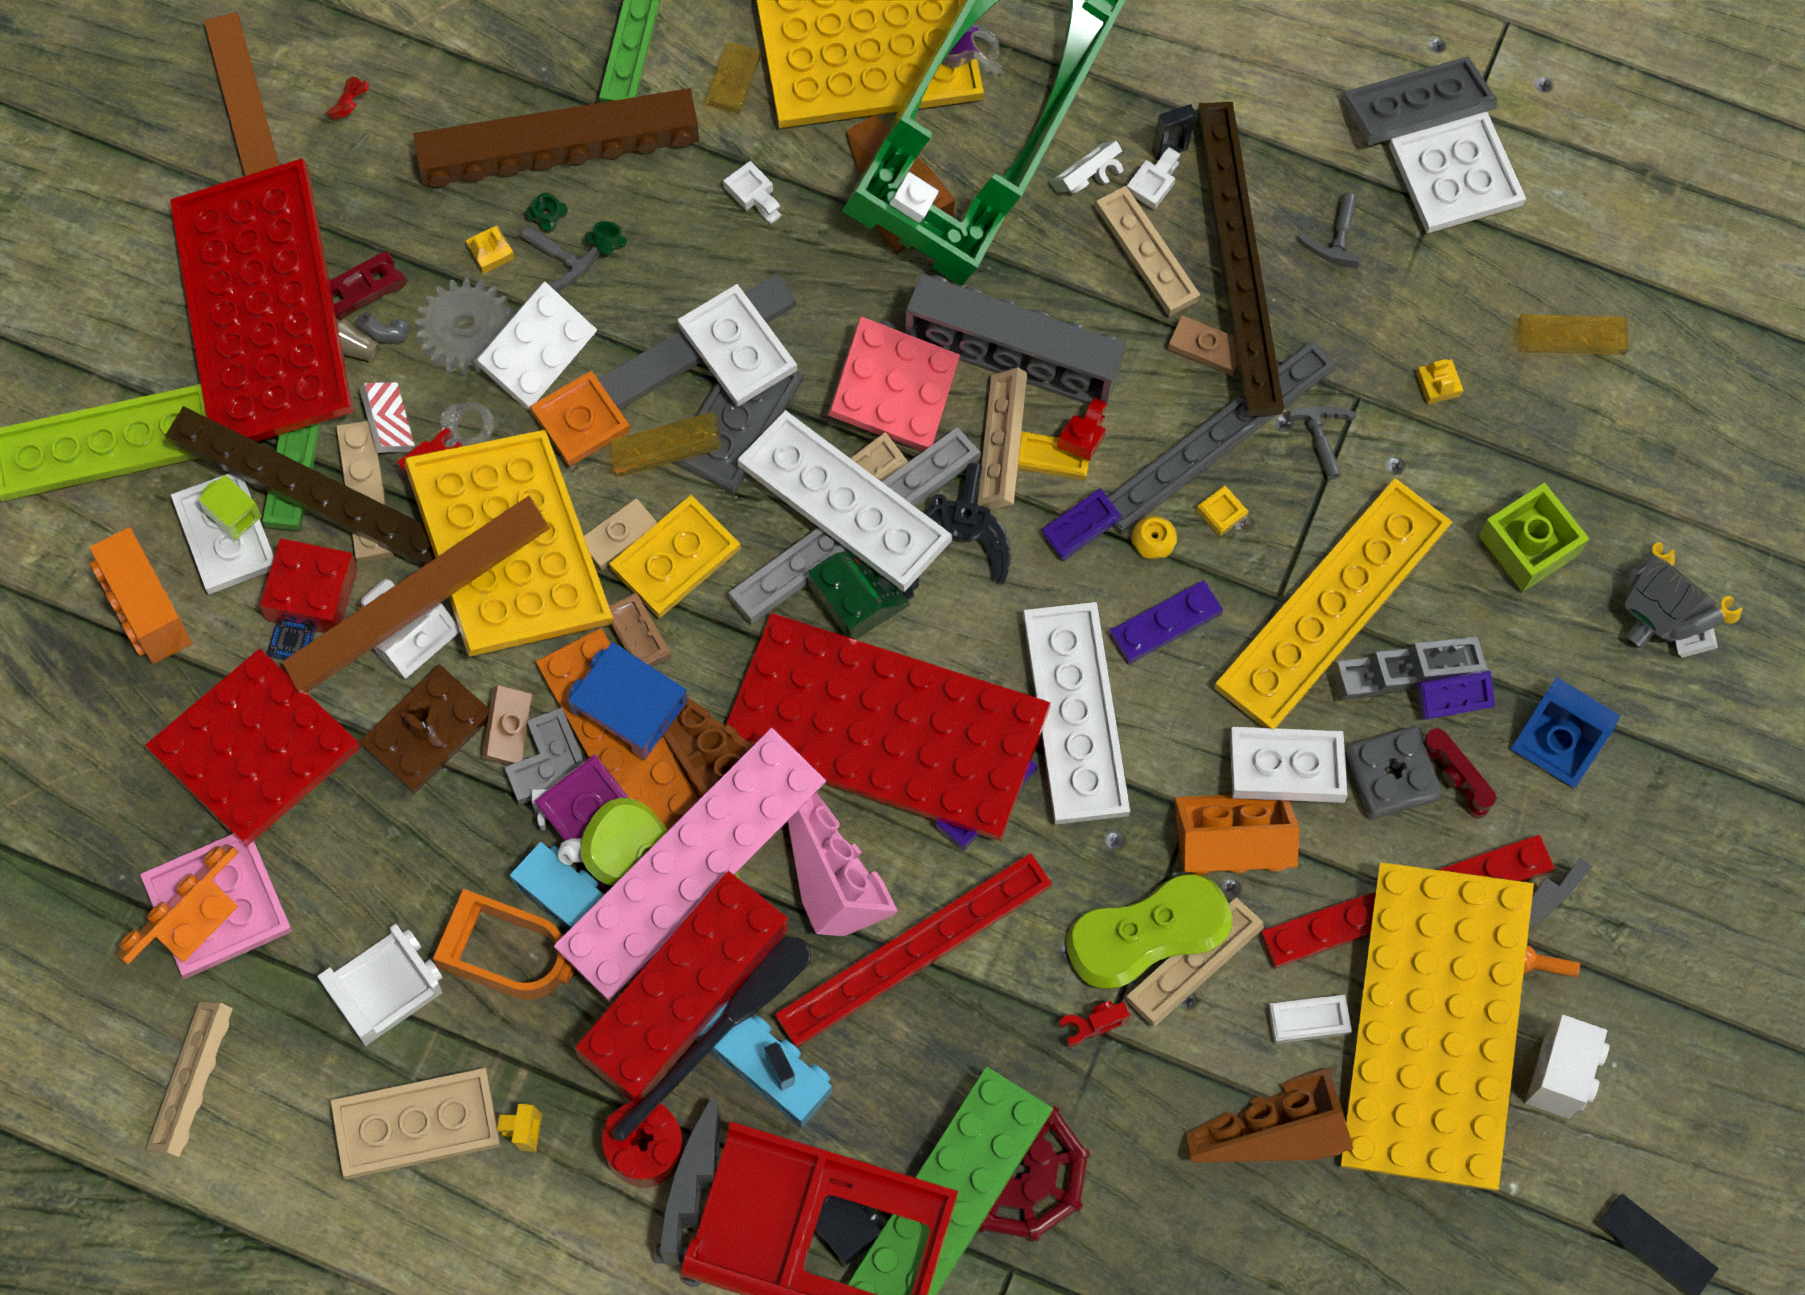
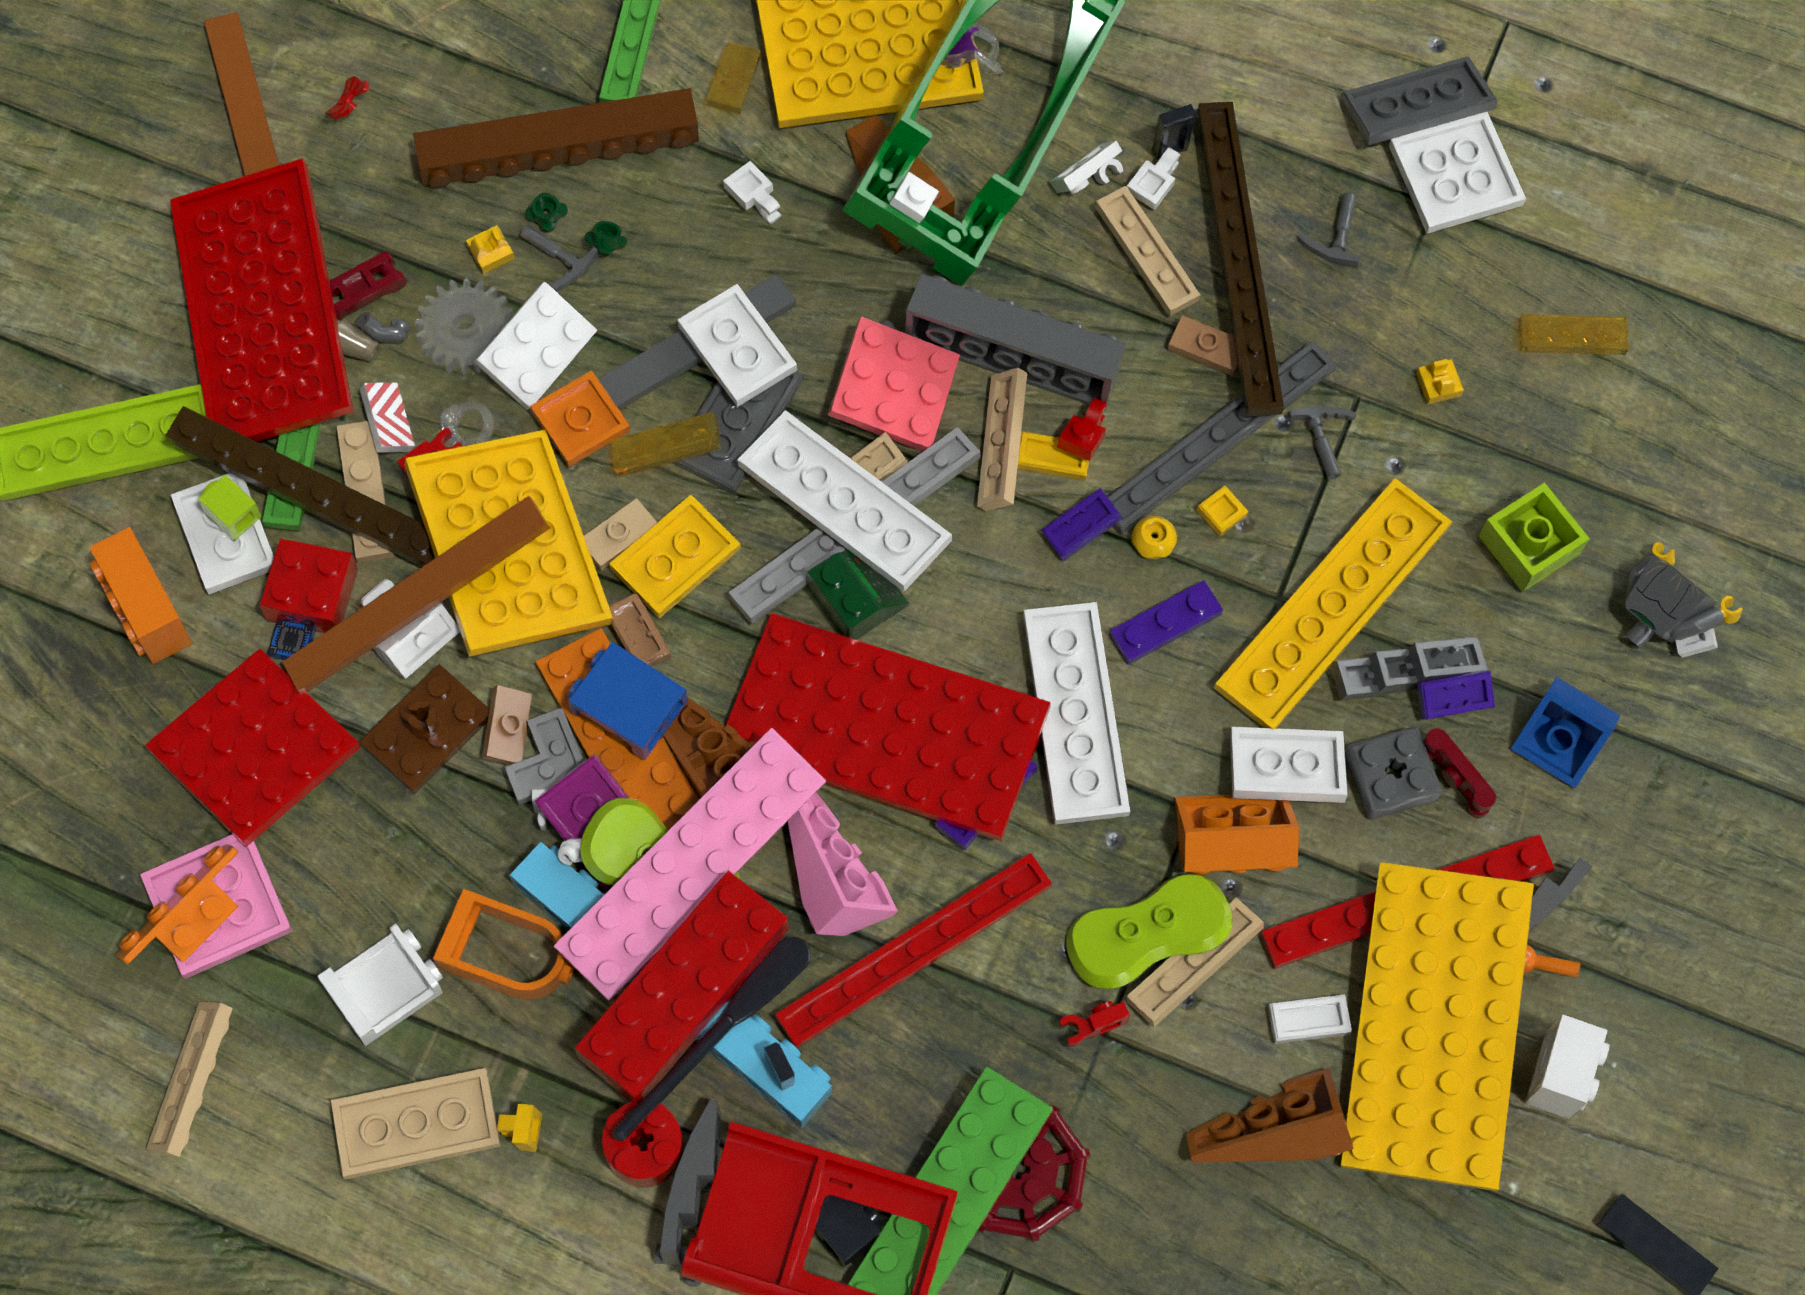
(971, 522): black bar -> none

